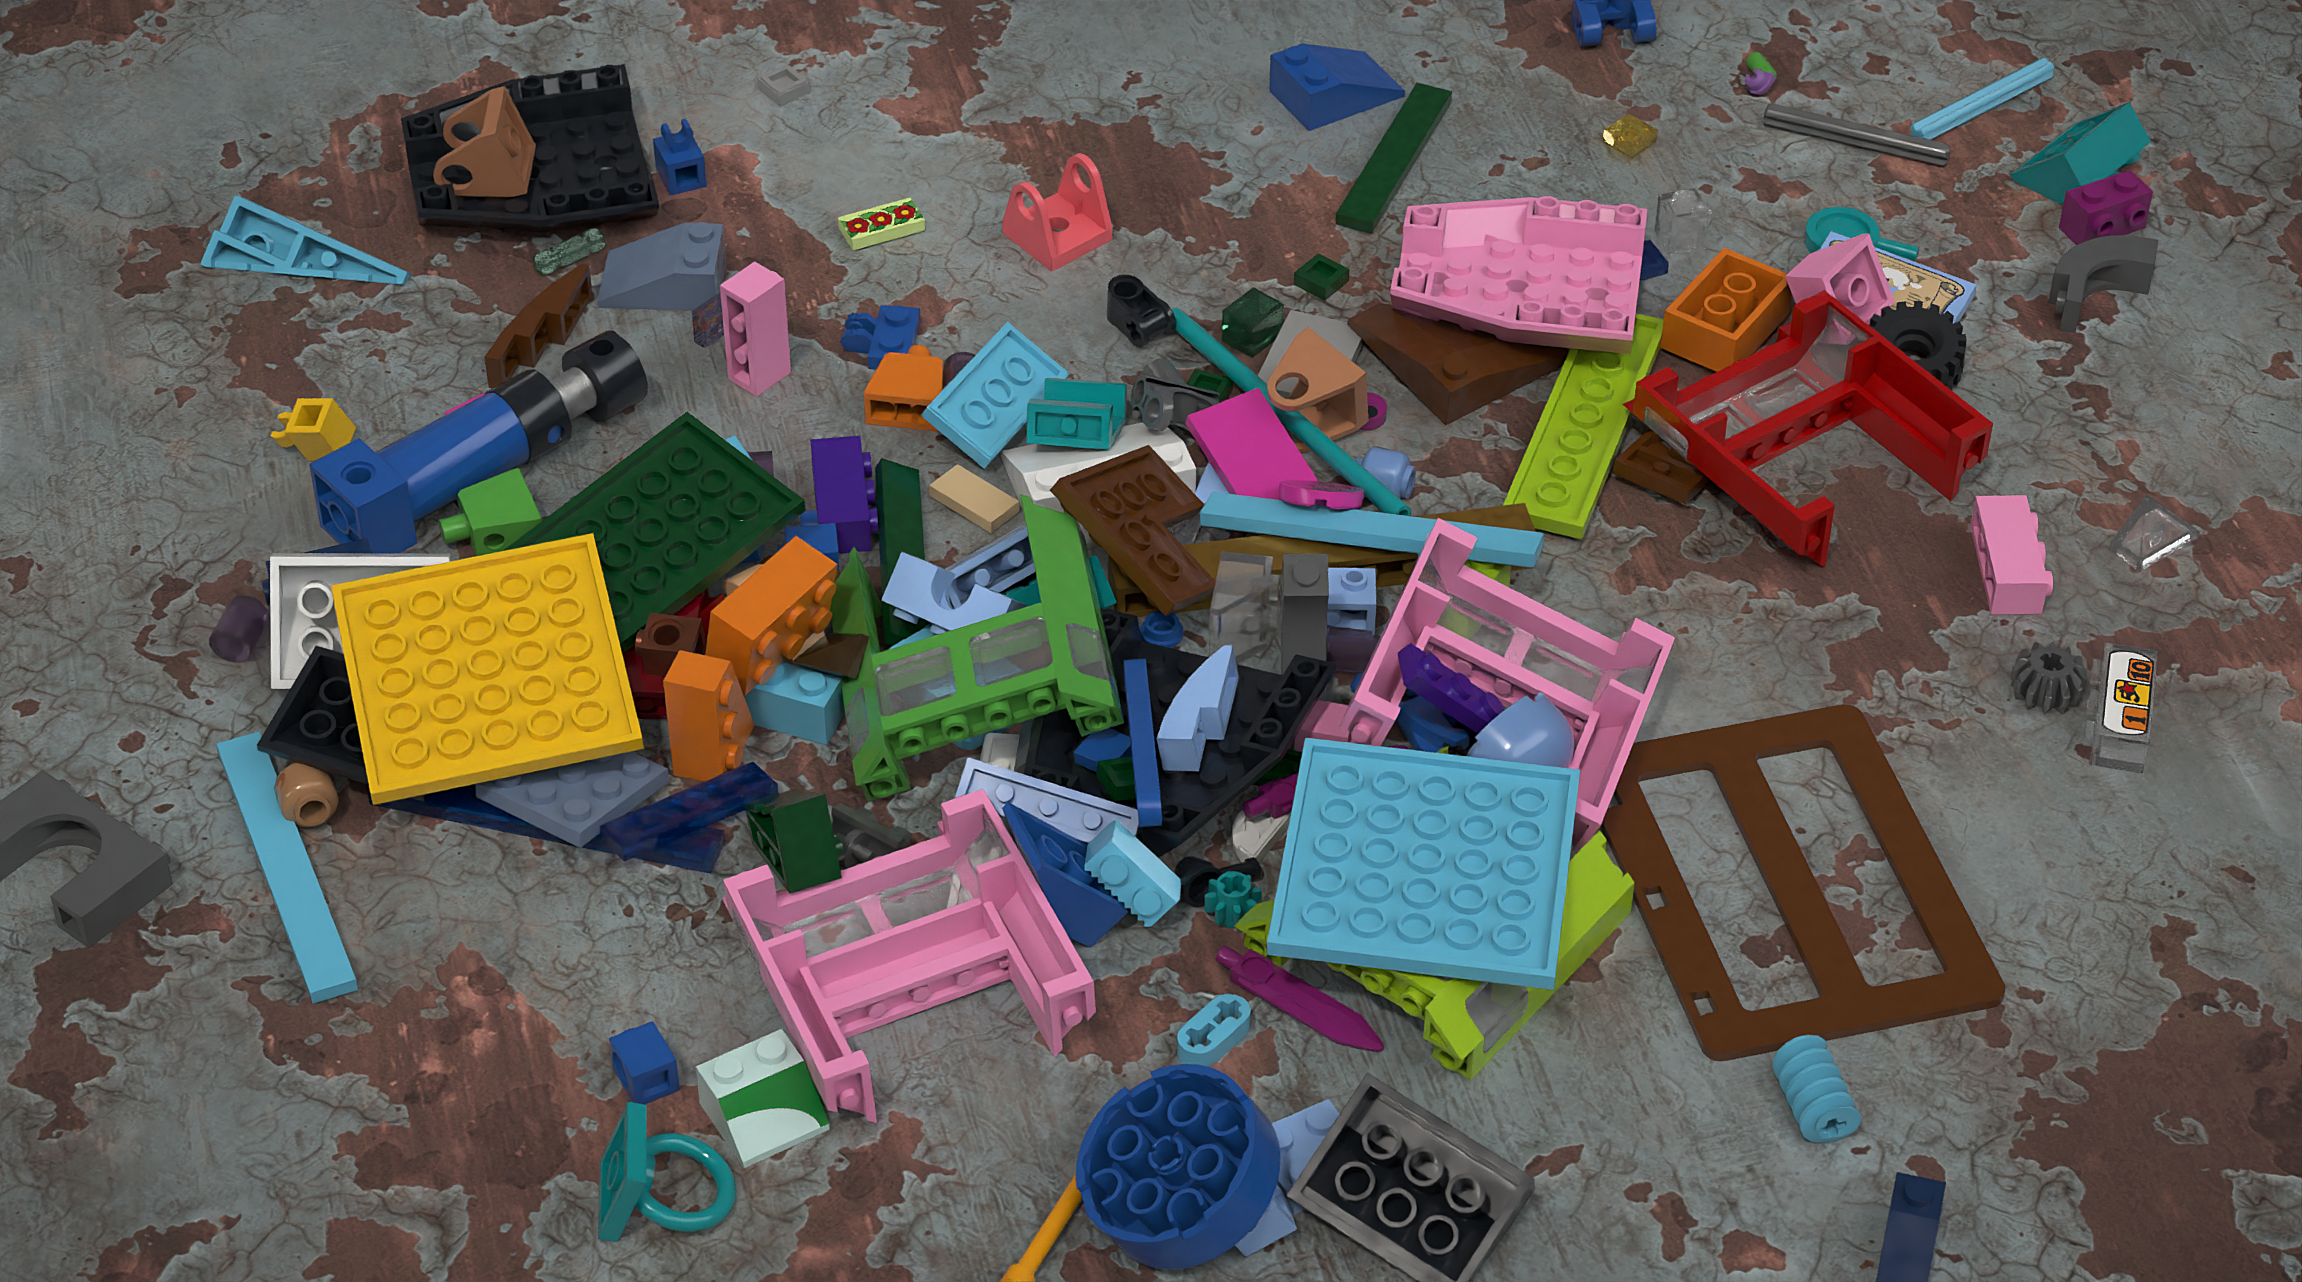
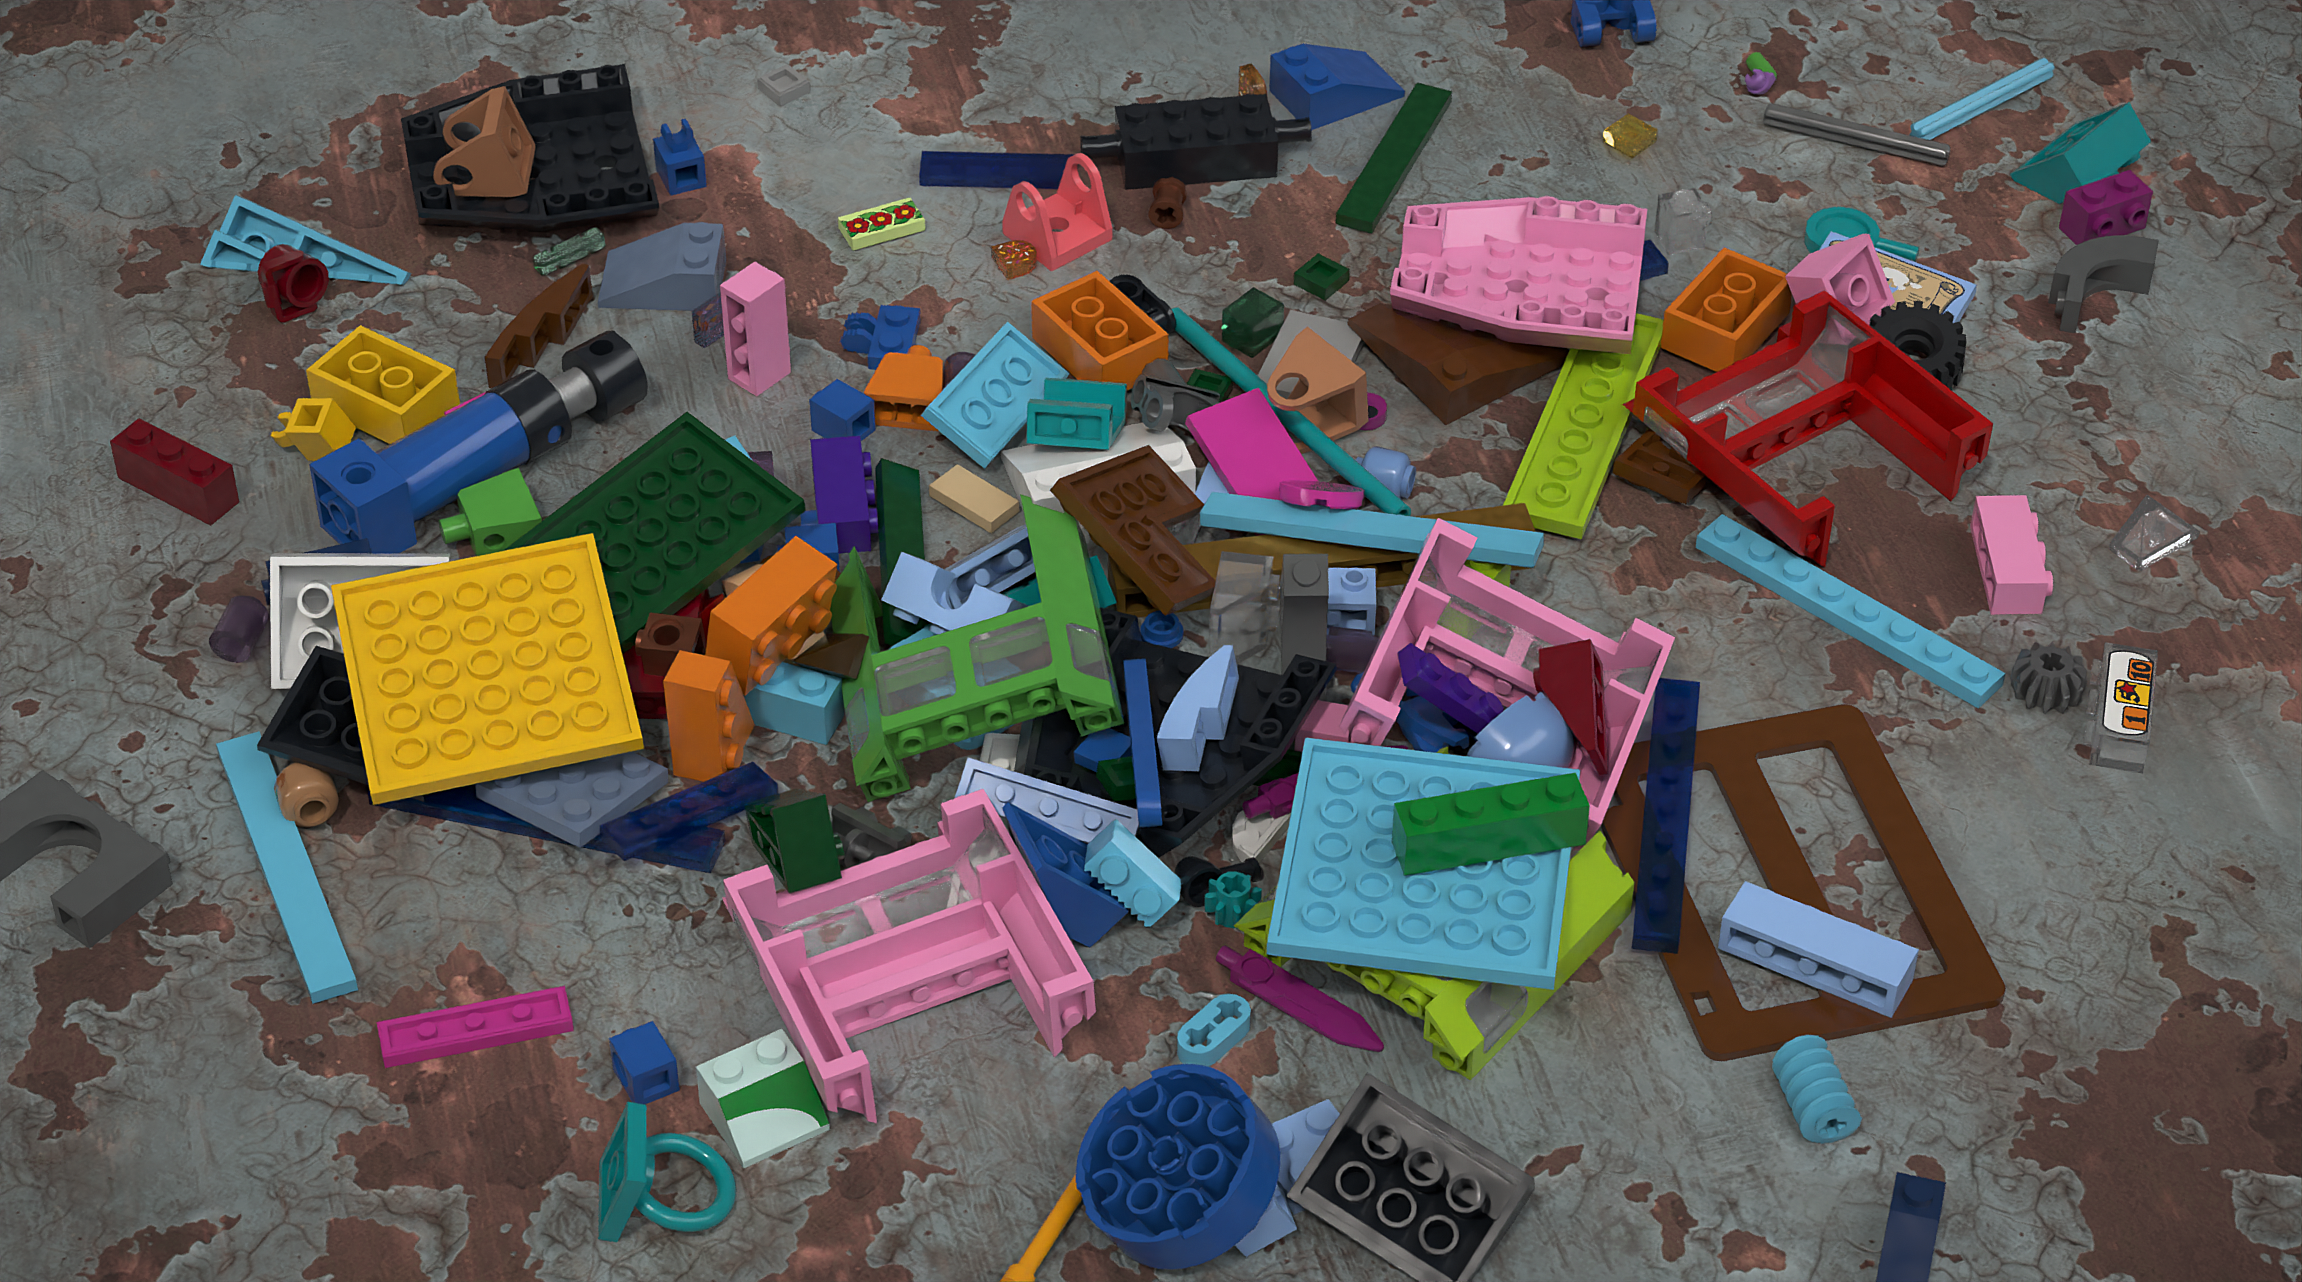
(174, 471): none -> dark red brick
(294, 278): none -> dark red piece
(383, 384): none -> yellow brick
(475, 1026): none -> dark pink tile
(842, 412): none -> blue brick
(991, 169): none -> clear blue tile
(1014, 258): none -> clear orange tile
(1097, 331): none -> orange brick
(1167, 209): none -> copper bush
(1196, 140): none -> black brick
(1250, 81): none -> clear orange tile
(1490, 823): none -> green brick
(1575, 685): none -> dark red slope
(1666, 817): none -> clear blue tile
(1818, 949): none -> light blue brick
(1851, 611): none -> medium azure plate

